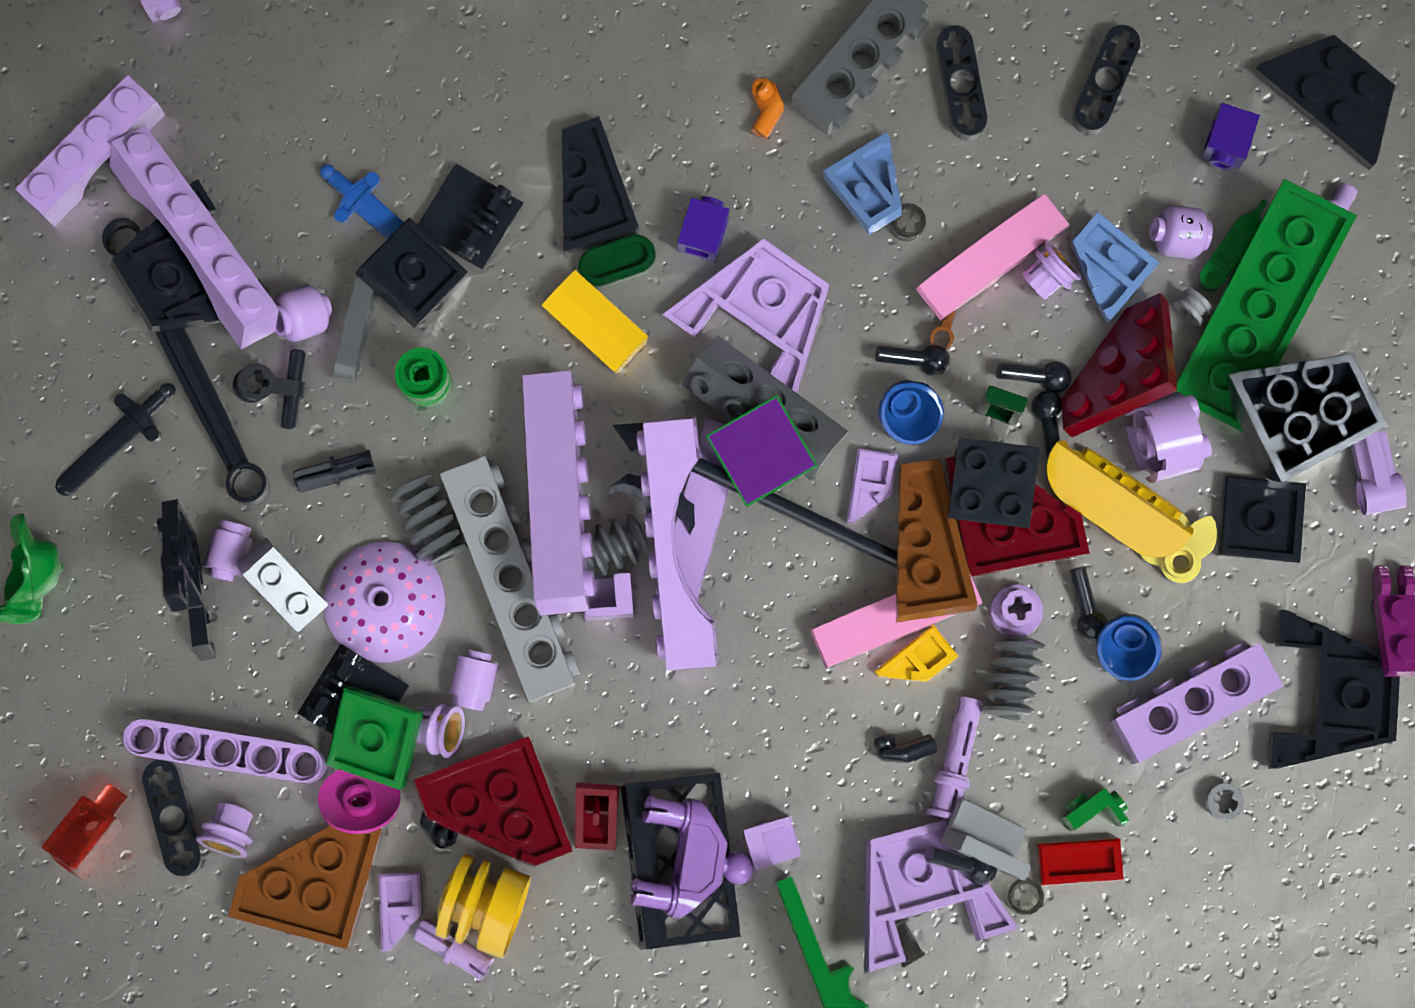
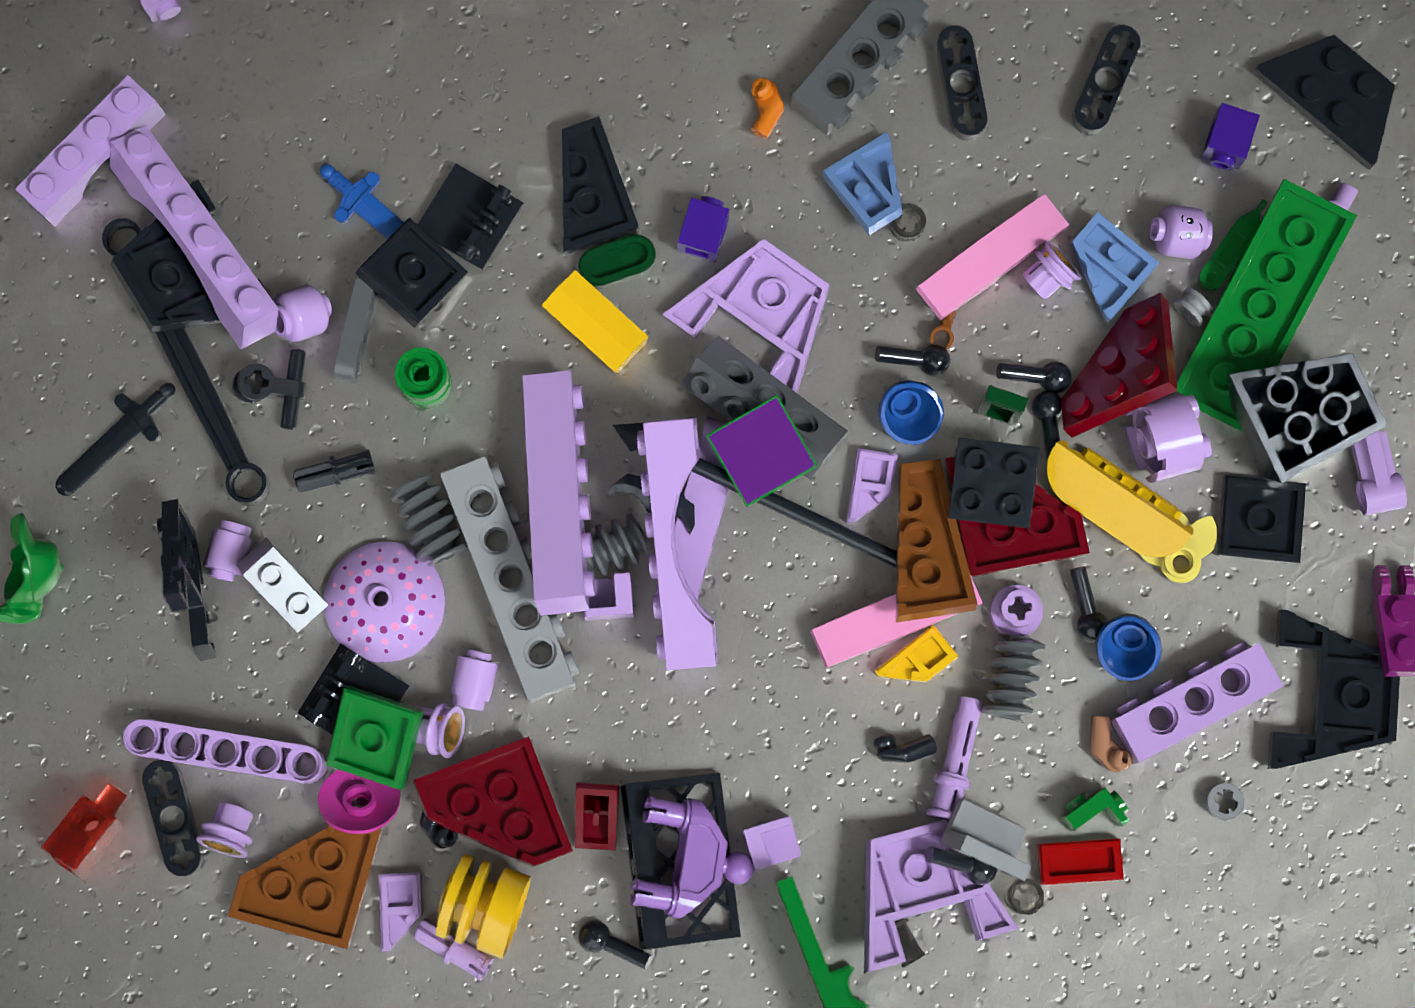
(596, 937): none -> black bar
(1104, 748): none -> nougat arm

